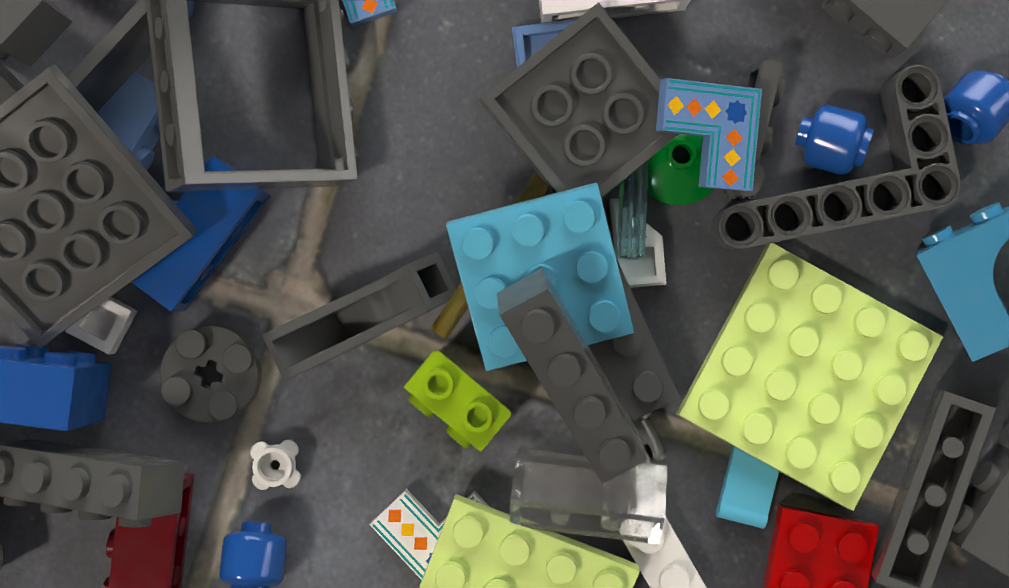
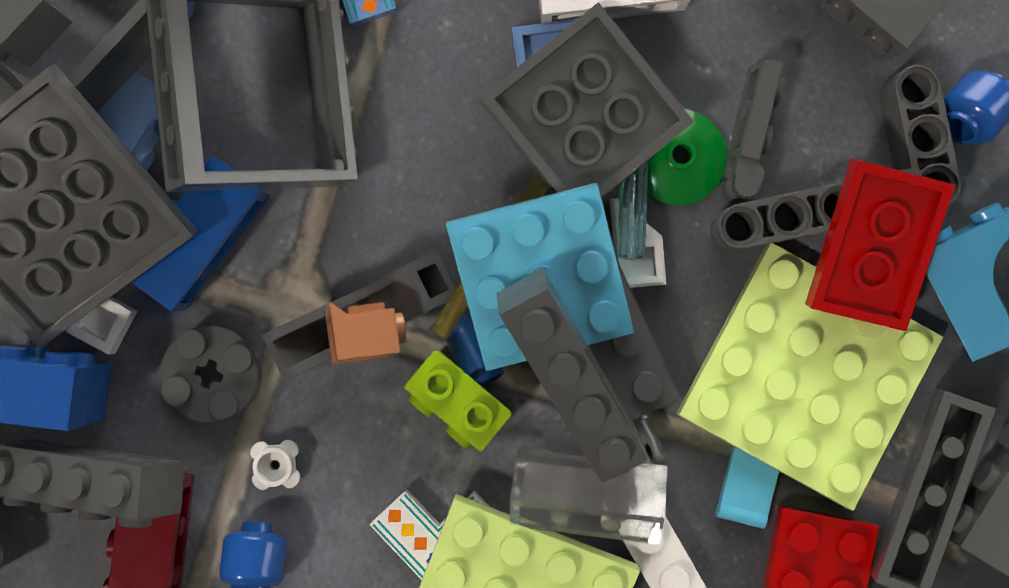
(363, 332): none -> nougat window
(467, 353): none -> blue cone
(727, 121): medium blue tile -> none
(834, 139): blue head -> none
(879, 244): none -> red plate

